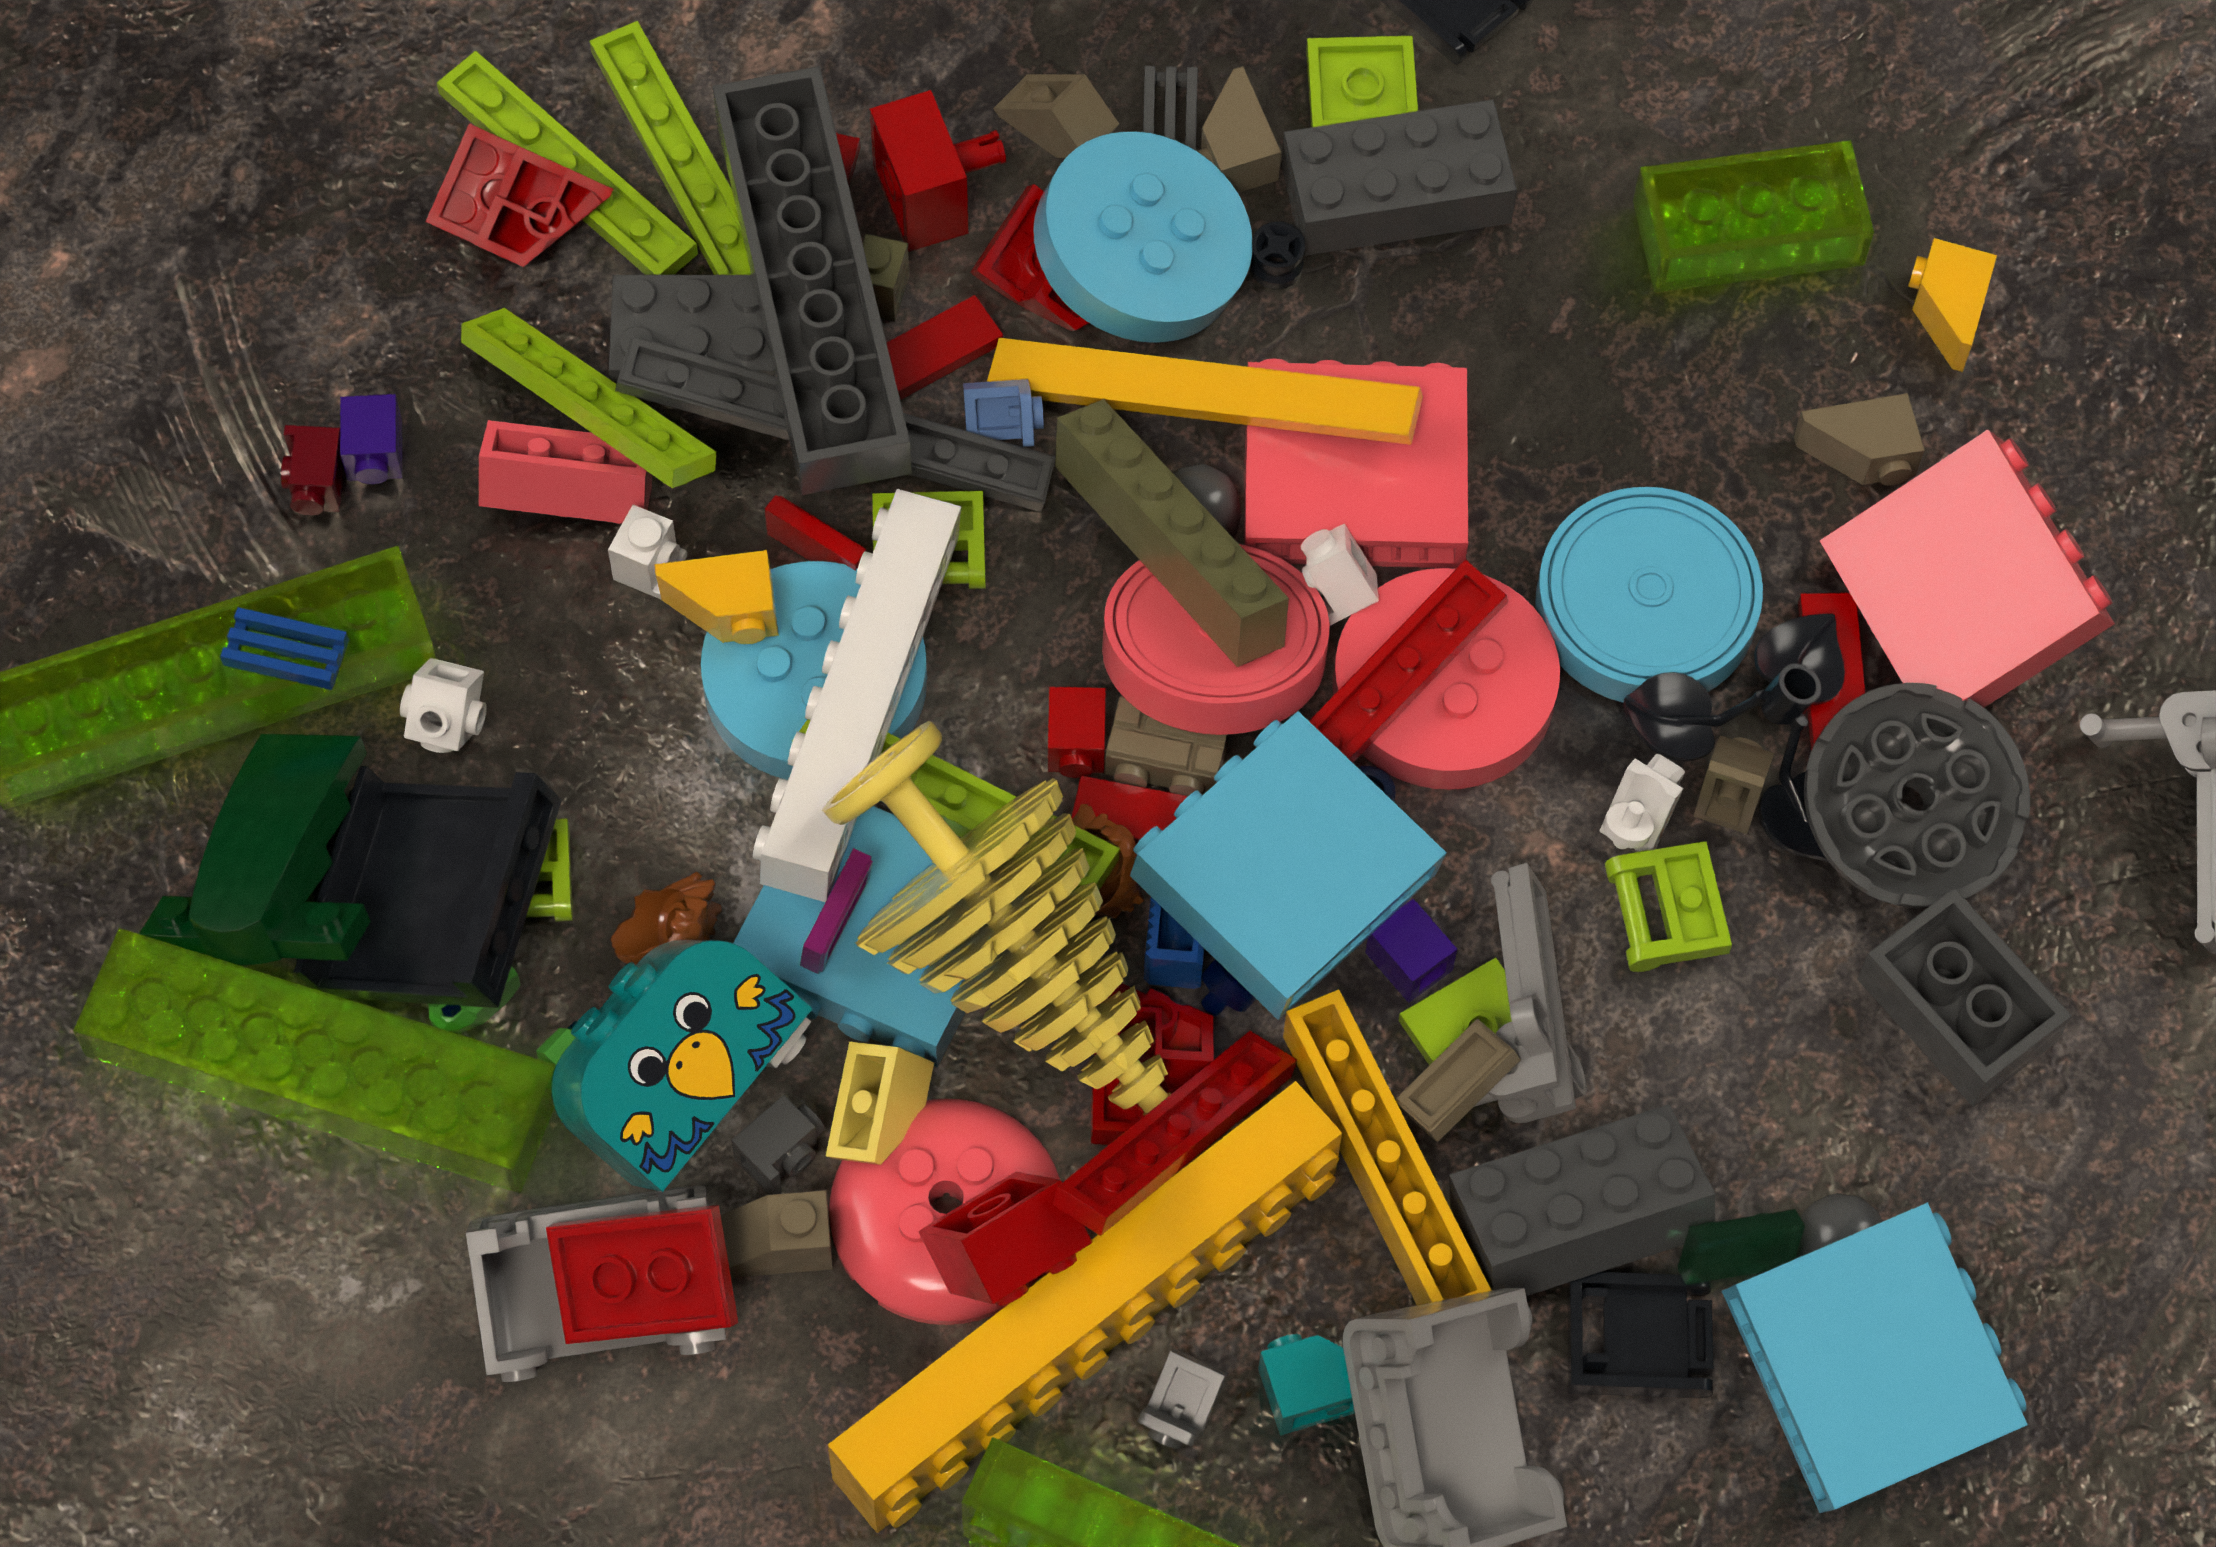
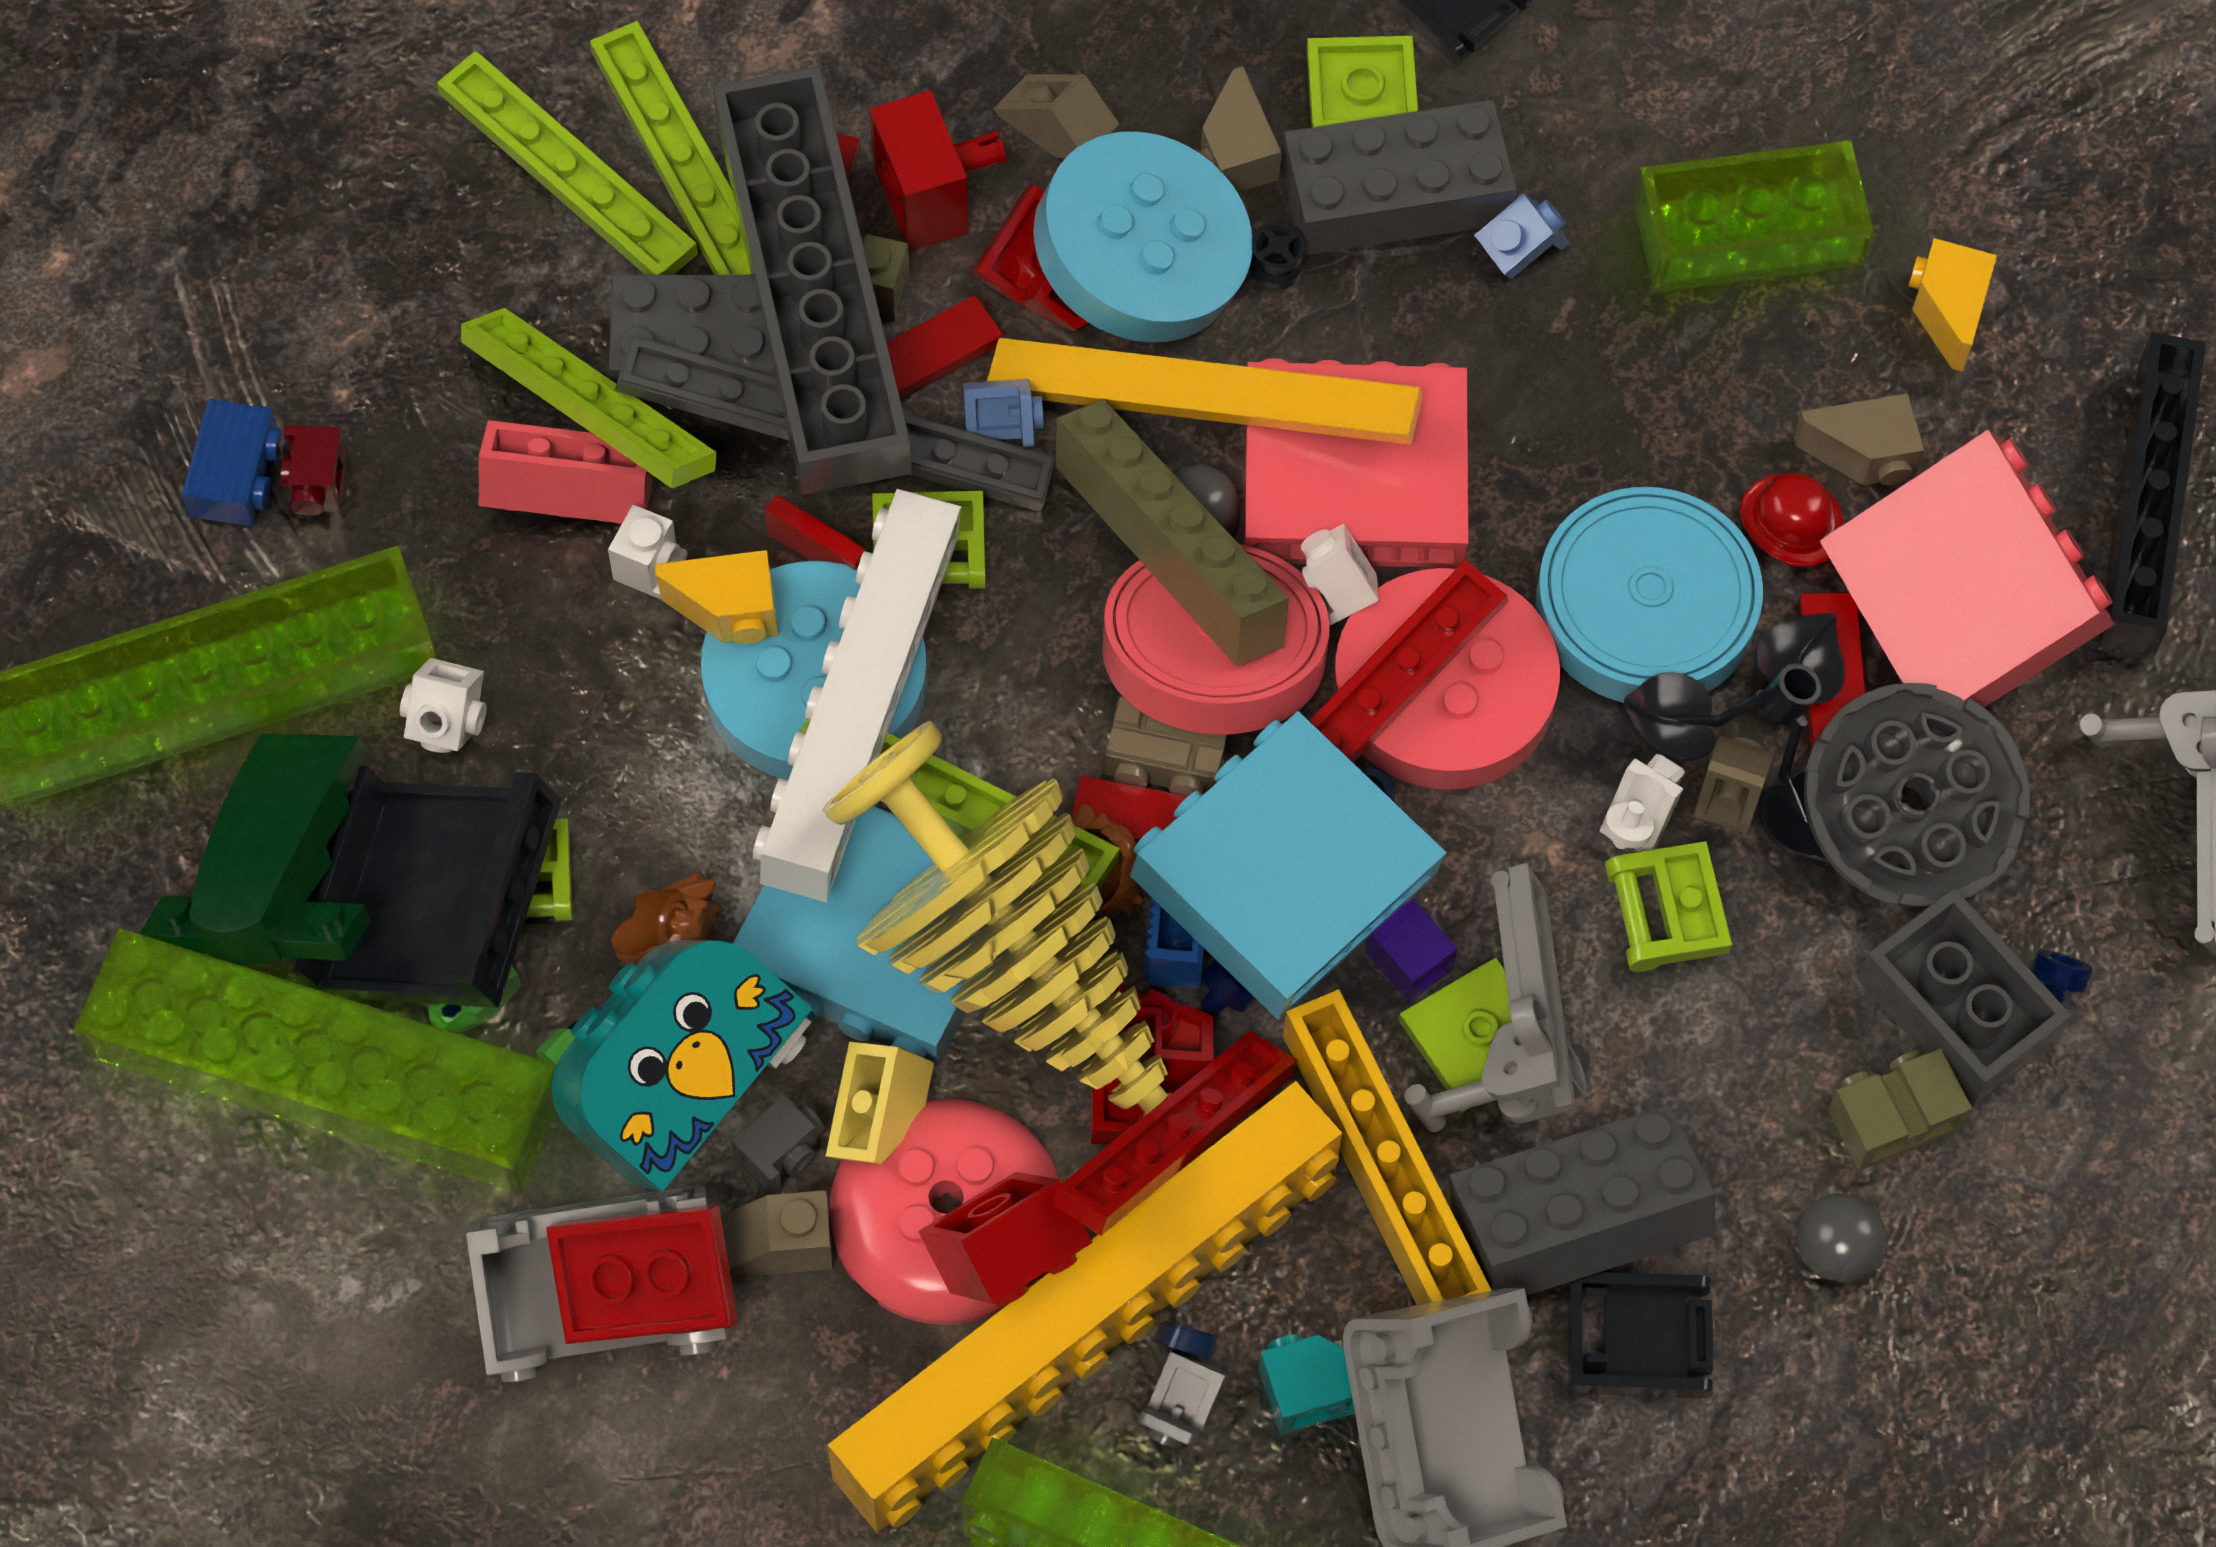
(232, 463): none -> blue brick
(291, 629): blue tile -> none
(371, 438): dark purple brick -> none
(511, 197): red slope -> none
(836, 911): magenta tile -> none
(1076, 730): red brick -> none
(1171, 80): dark grey tile -> none
(1185, 1339): none -> dark blue tile
(1457, 1080): dark tan tile -> none
(1522, 234): none -> medium blue bracket
(1740, 1246): clear green plate -> none
(1789, 517): none -> red hat
(1876, 1357): medium azure brick -> none
(1900, 1109): none -> olive brick
(2061, 973): none -> clear blue tile
(2152, 495): none -> black brick

